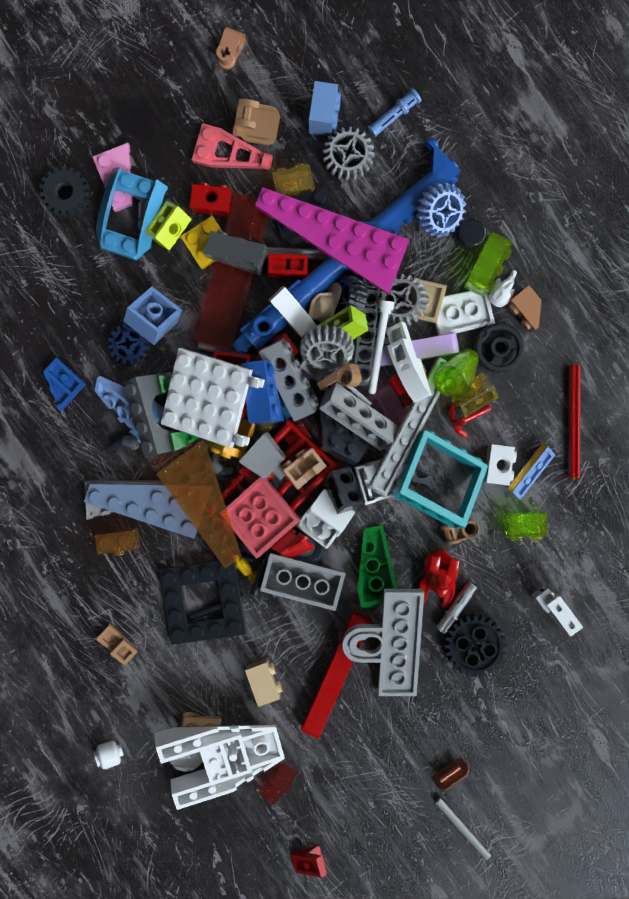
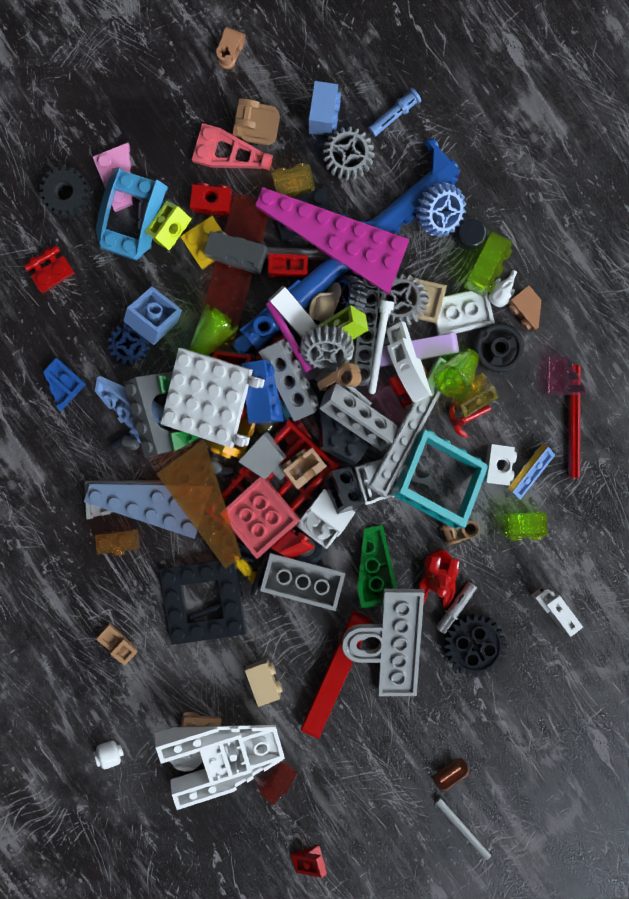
(52, 274): none -> red plate
(211, 331): none -> clear neon green cone
(288, 335): none -> dark pink bar
(563, 377): none -> clear pink wing

